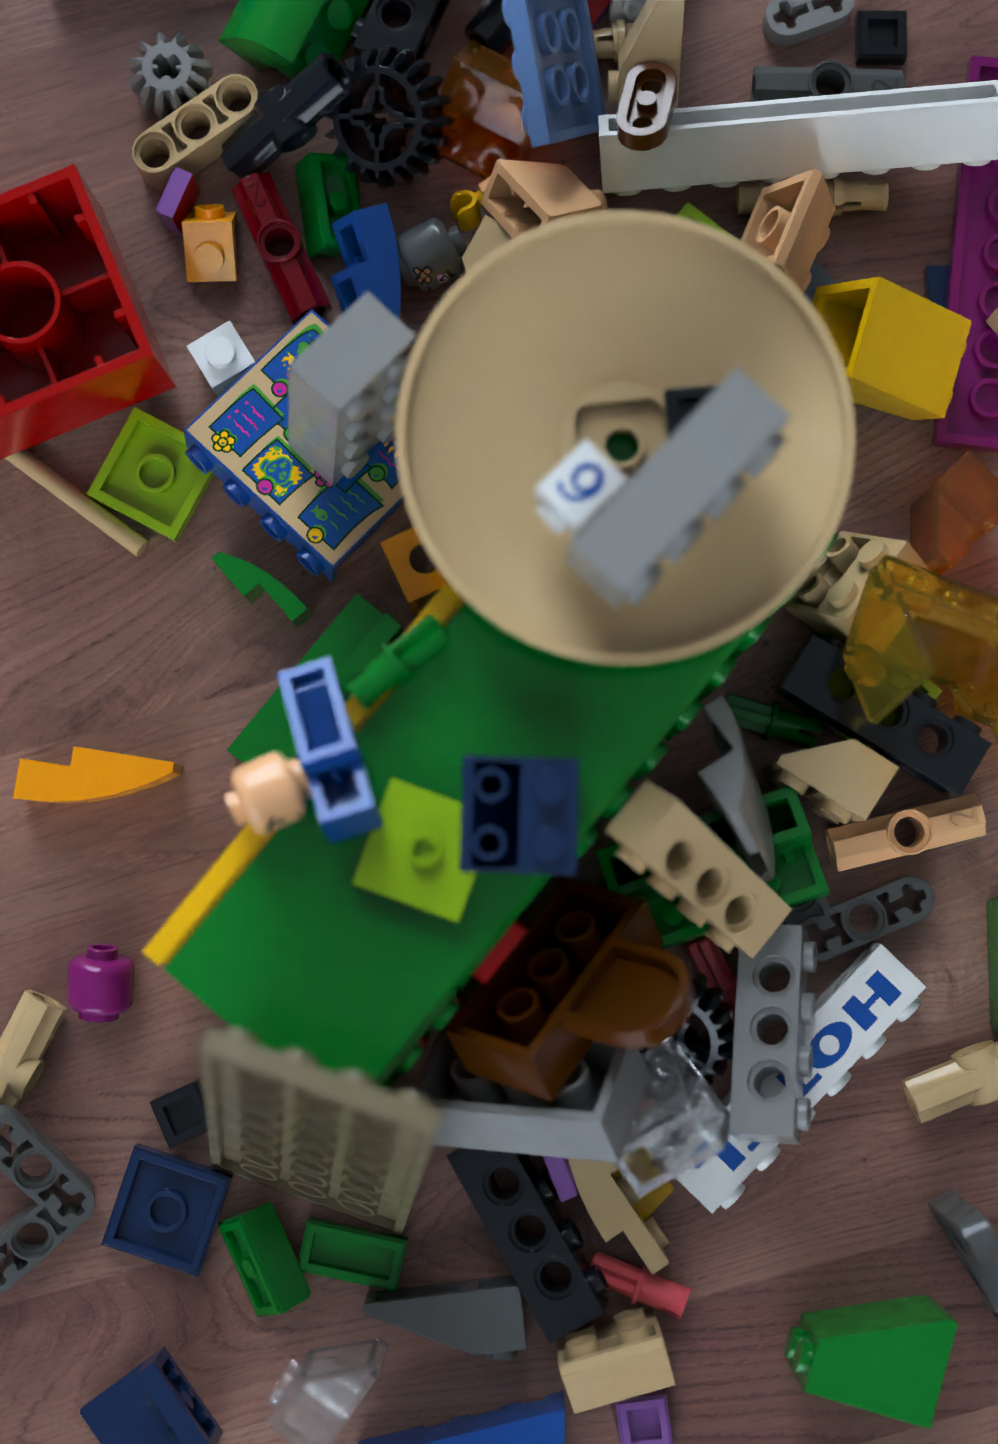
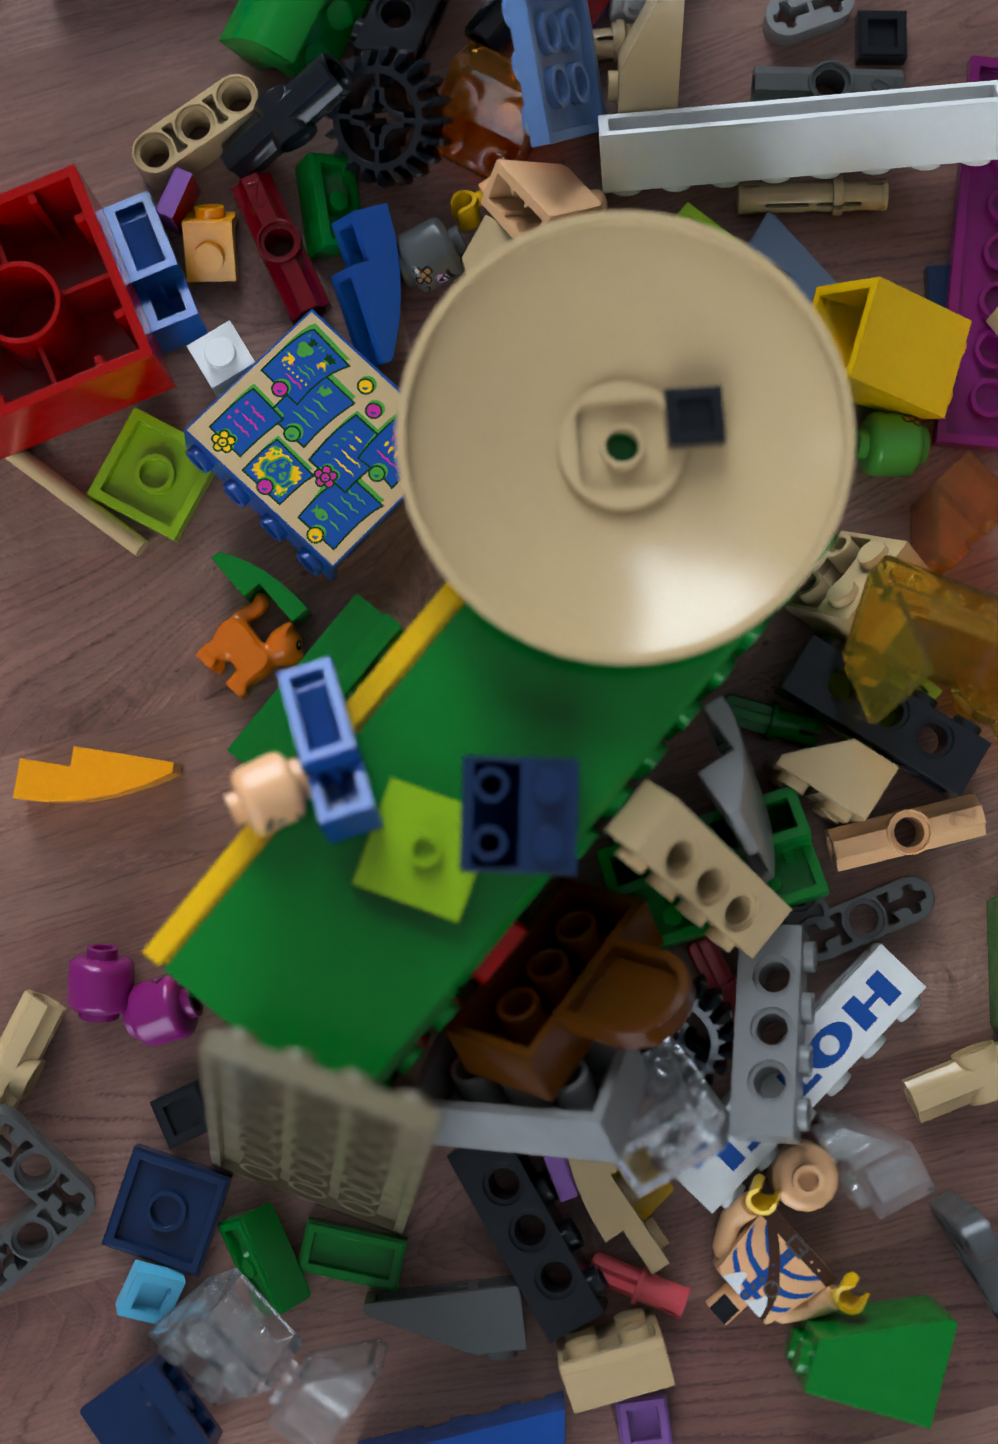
(149, 1292): none -> medium azure plate
(155, 272): none -> blue slope
(161, 1011): none -> magenta head
(176, 59): light grey gear -> none
(226, 1339): none -> clear slope
(253, 659): none -> orange animal
(348, 389): light grey brick -> none
(398, 661): green axle -> none
(413, 584): light orange piece -> none
(577, 489): white brick -> none
(646, 106): reddish brown plate -> none
(676, 488): light grey brick -> none
(773, 1266): none -> torso
(792, 224): light nougat slope -> none
(804, 1175): none -> light nougat head
(876, 1162): none -> clear slope
(891, 444): none -> bright green head

